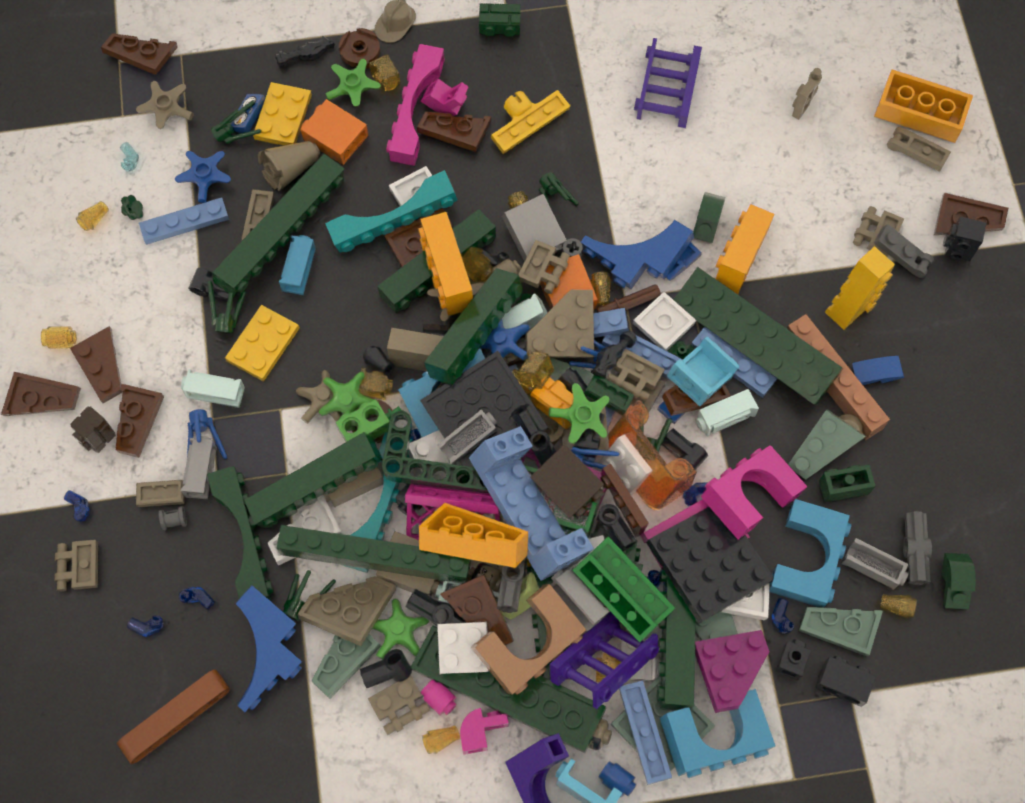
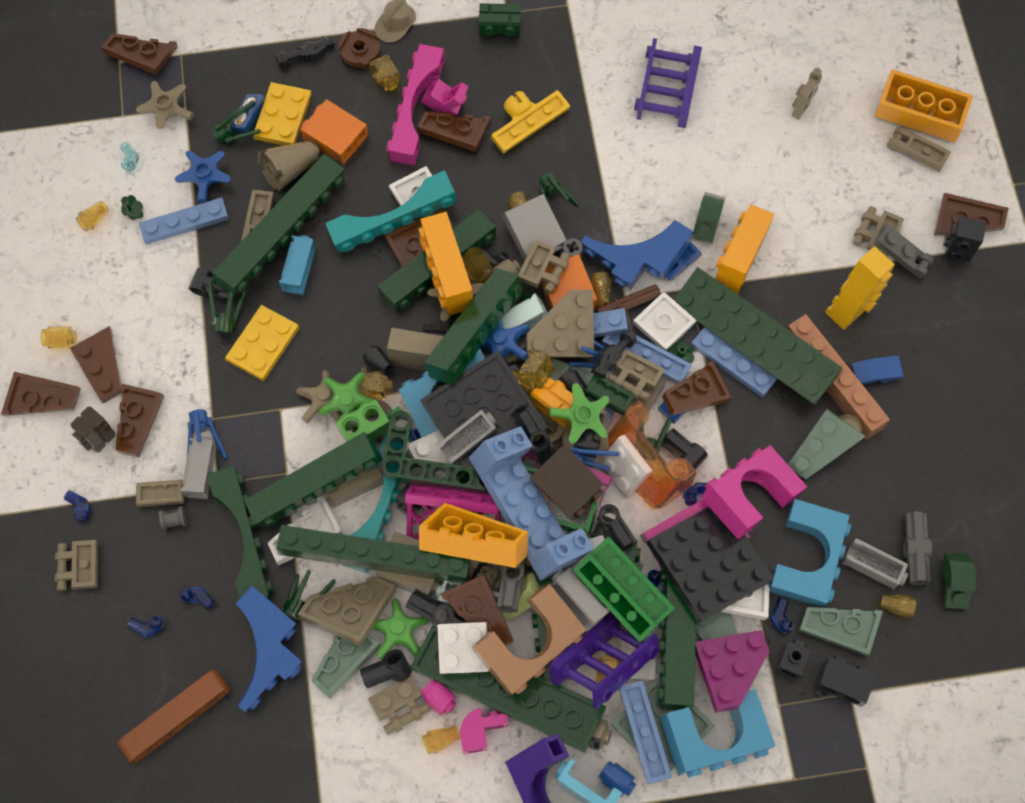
(213, 388): light aqua window -> none
(352, 82): bright green animal -> none
(624, 500): reddish brown wing -> none
(703, 371): medium azure panel -> none
(726, 412): light aqua window -> none
(846, 483): dark green brick -> none

